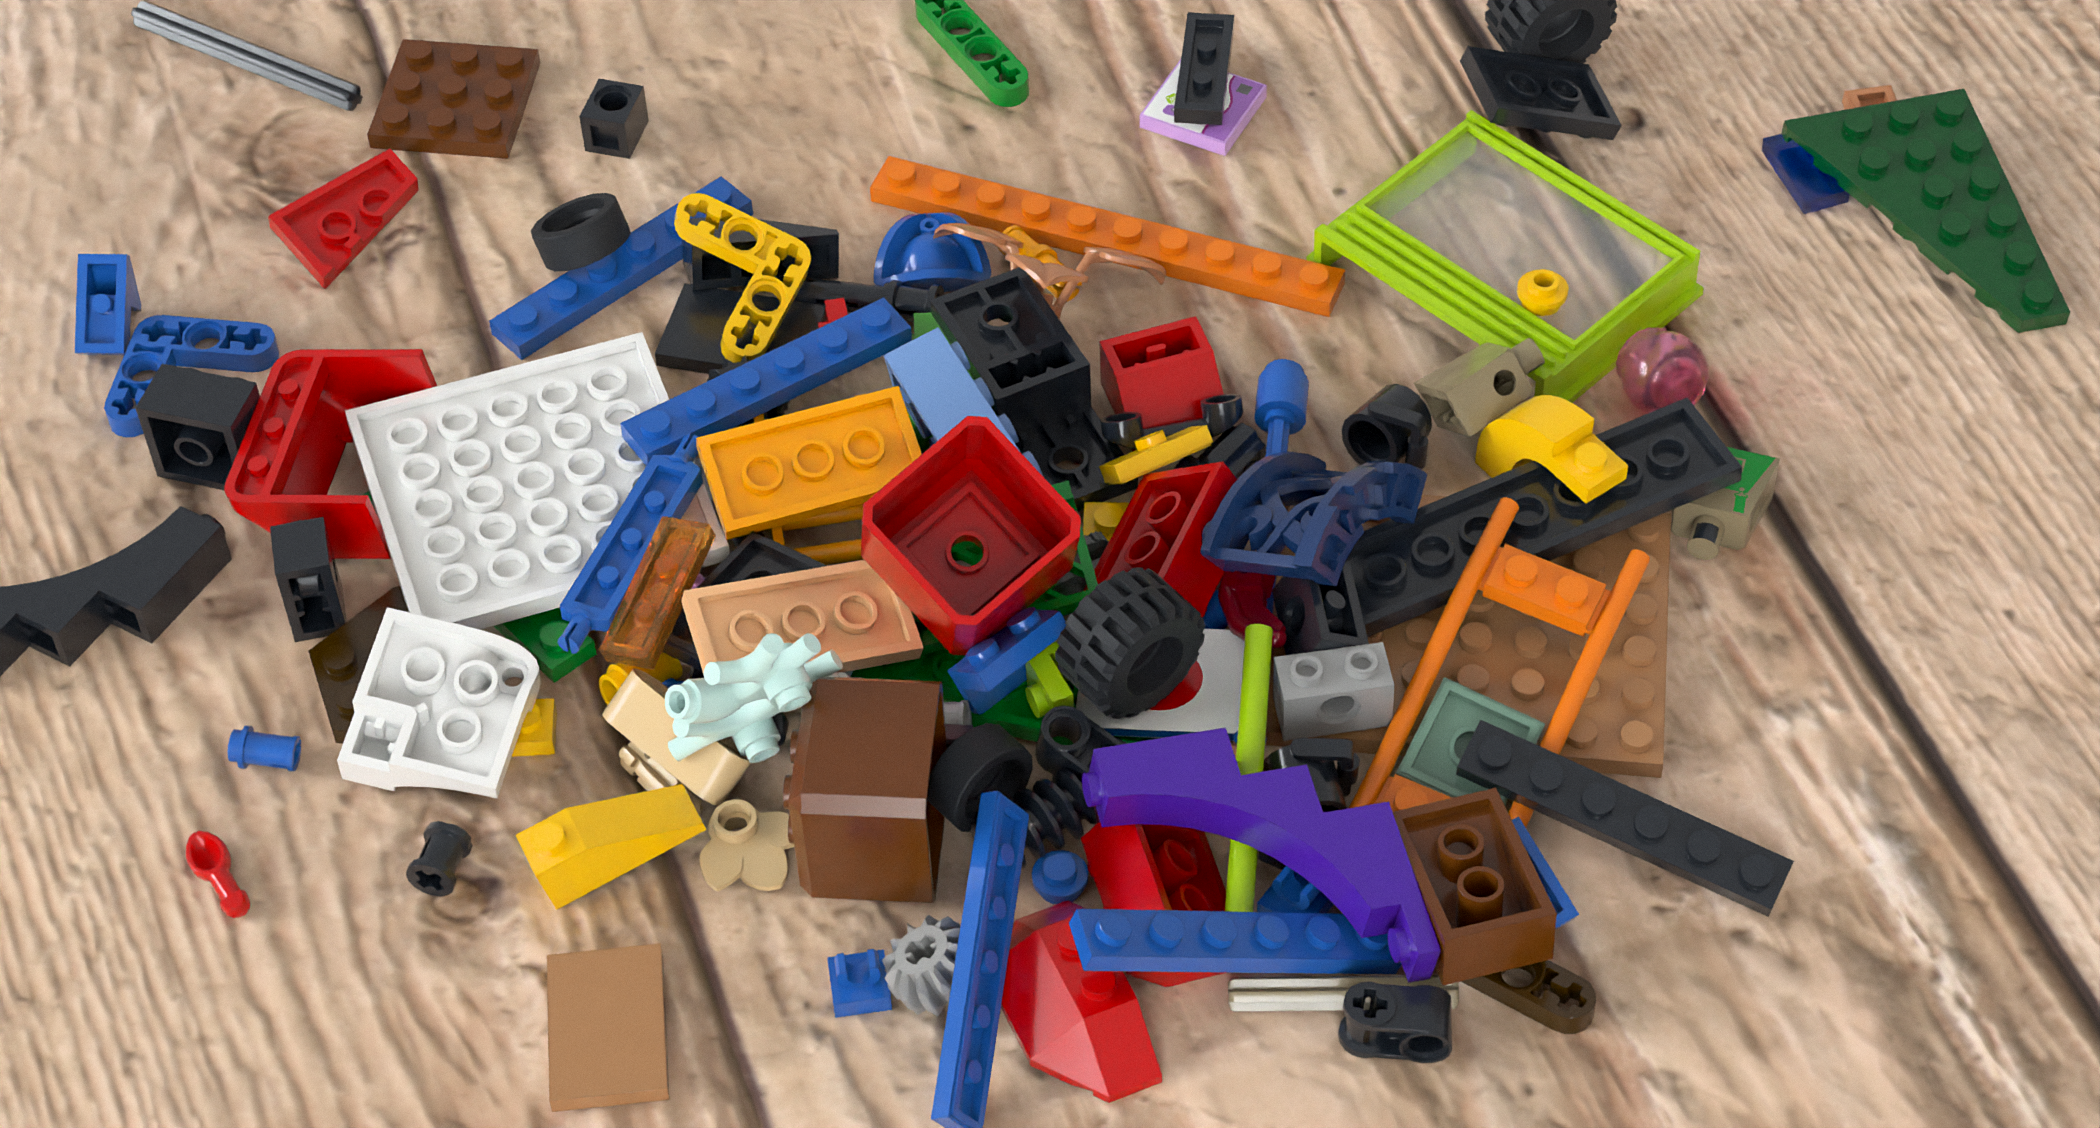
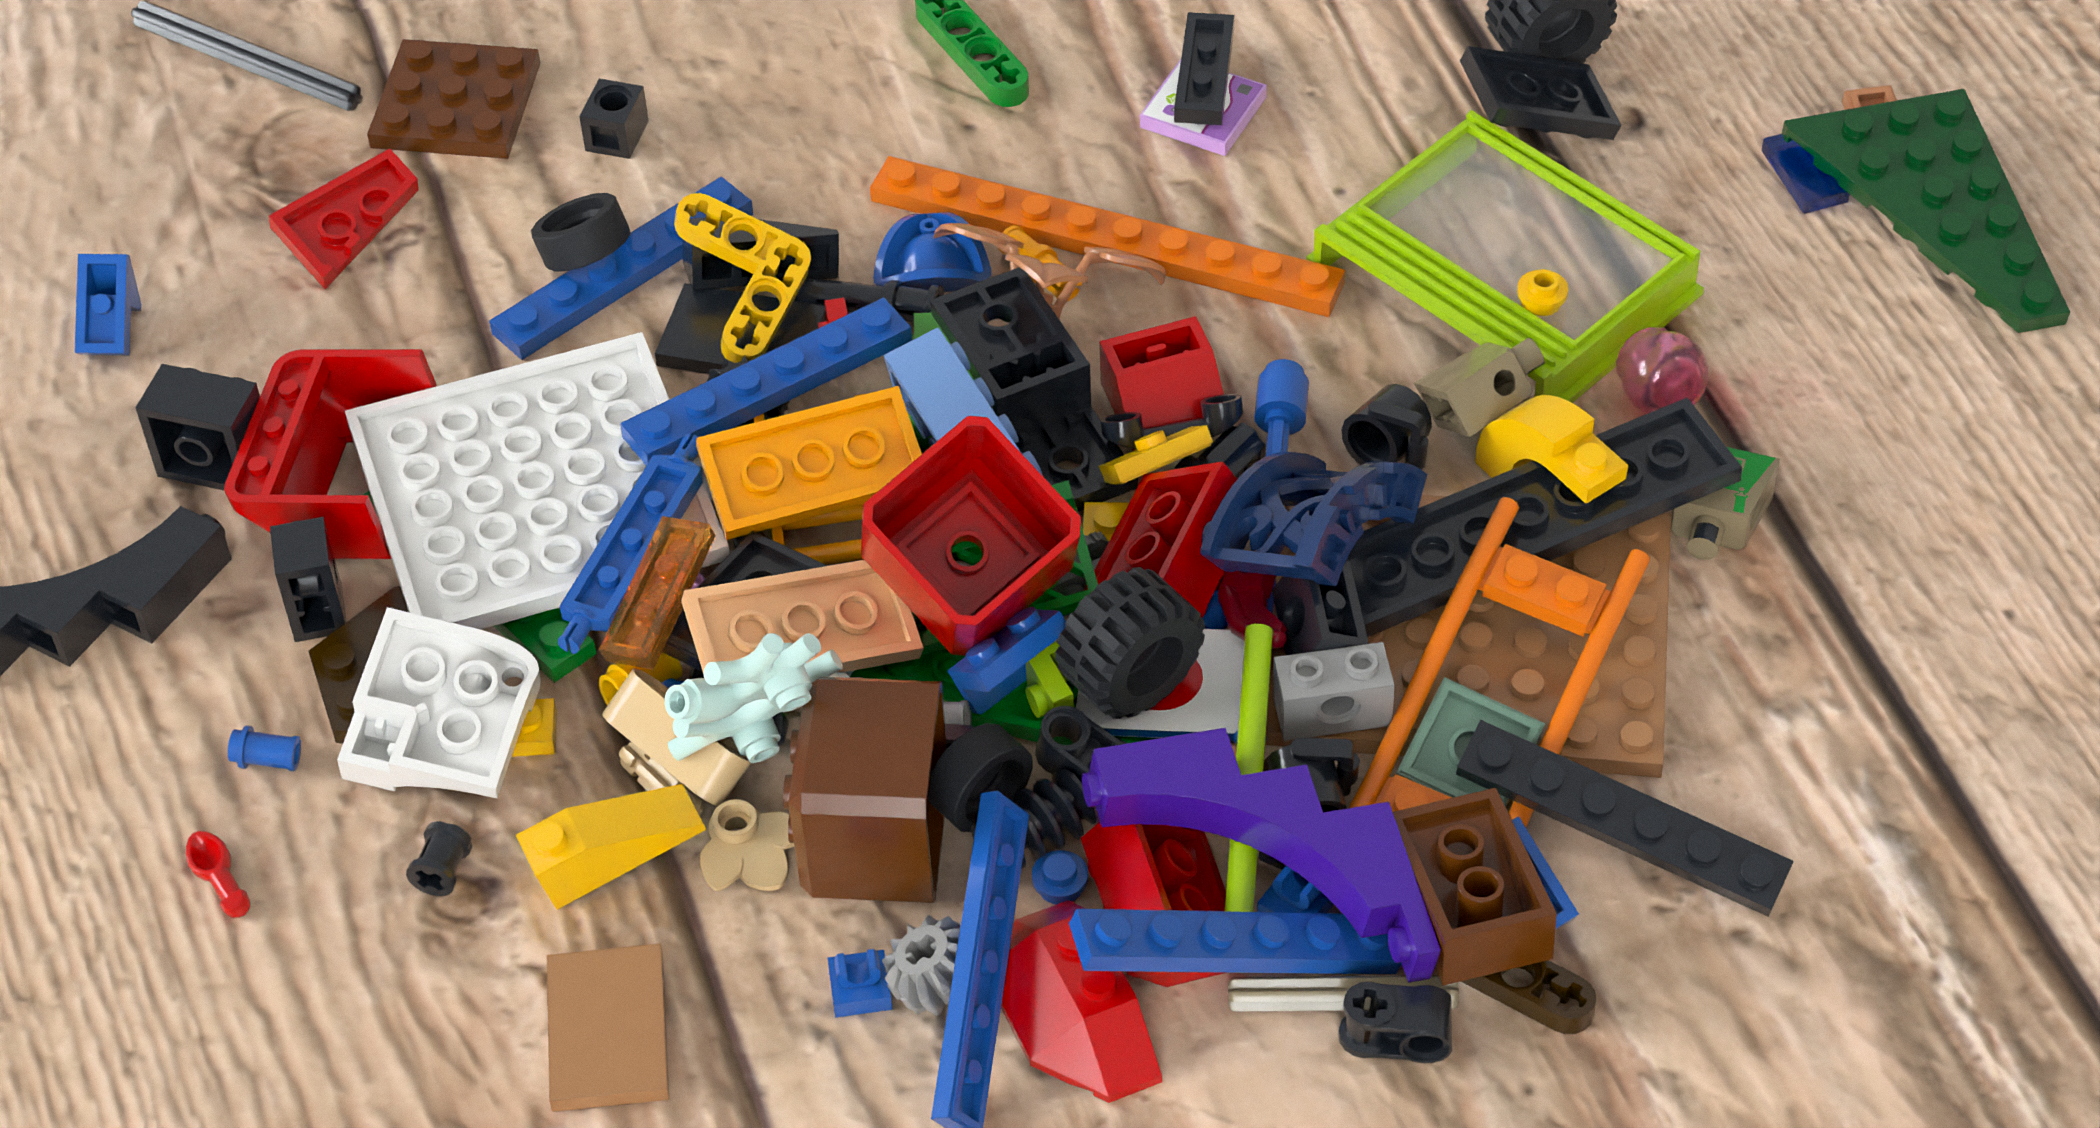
(173, 342): blue beam -> none

